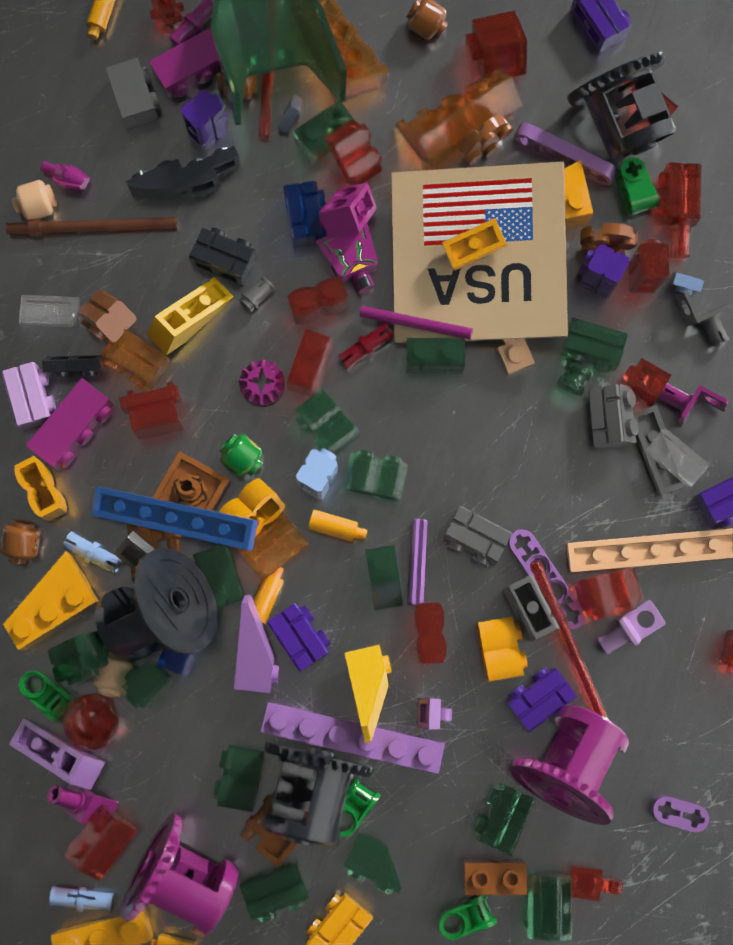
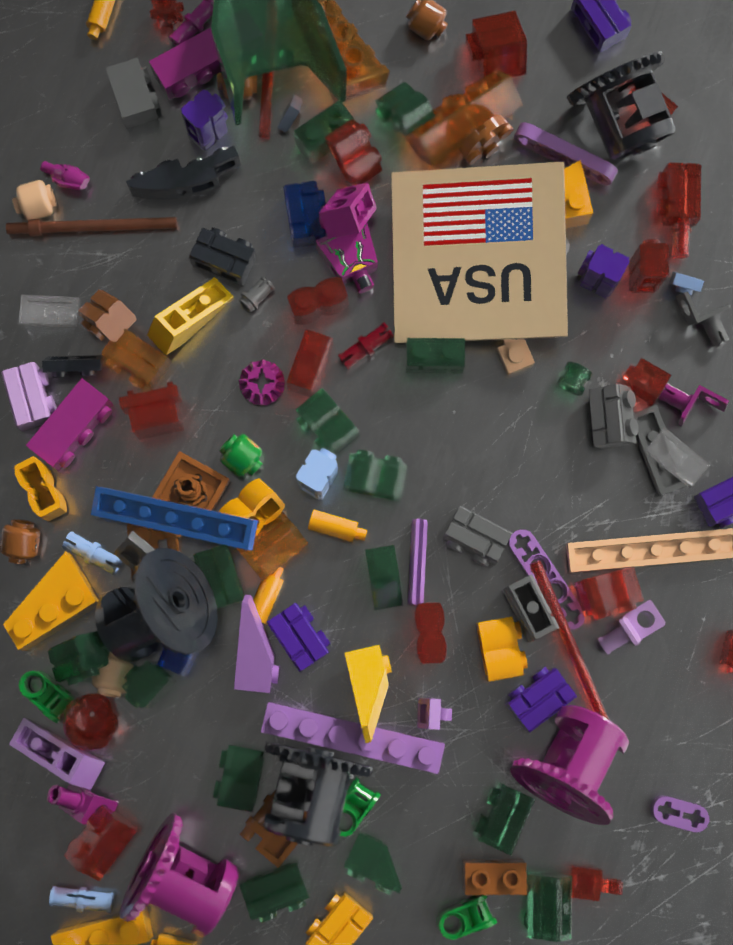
(404, 109): none -> clear green brick
(416, 322): magenta bar -> none
(474, 244): light orange plate -> none
(593, 345): clear green brick -> none
(613, 235): dark orange plate -> none
(636, 191): green piece -> none

